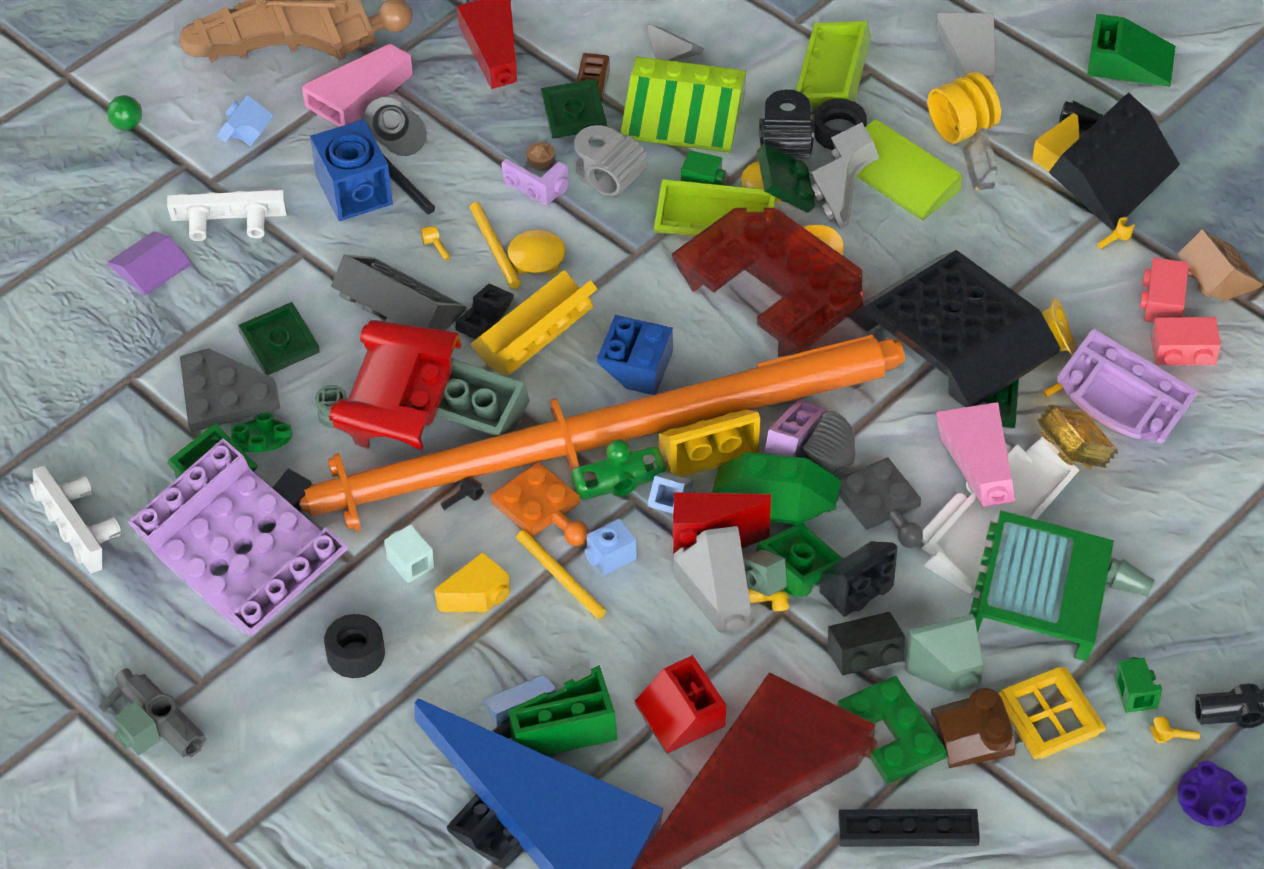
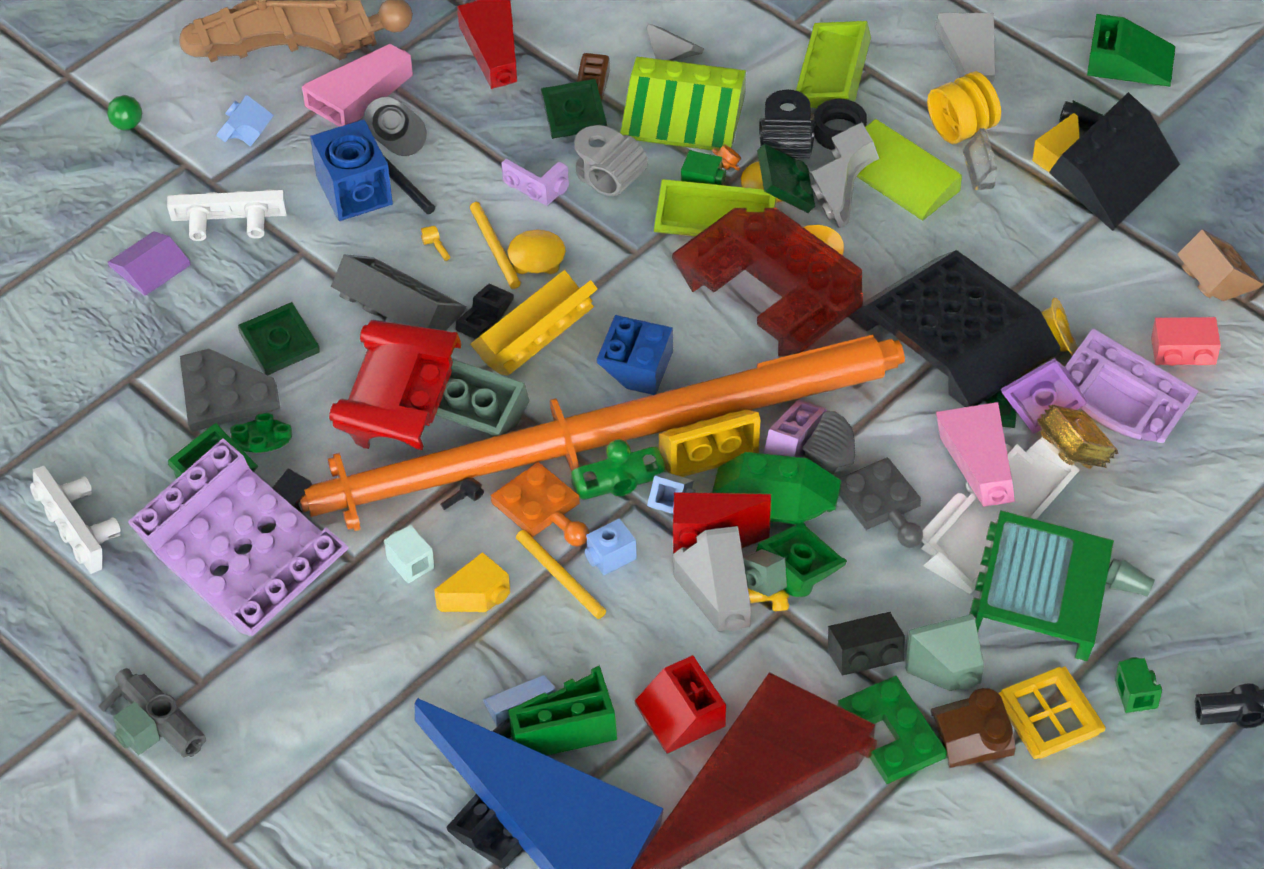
(324, 399): sand green wheel -> none
(354, 662): black tyre -> none
(540, 155): medium nougat tile -> none
(729, 157): none -> orange plate
(860, 577): black slope -> none
(908, 827): black plate -> none
(1043, 387): none -> medium lavender slope
(1121, 232): yellow hand -> none
(1163, 732): yellow hand -> none
(1165, 290): coral brick -> none
(1211, 795): dark purple dish -> none

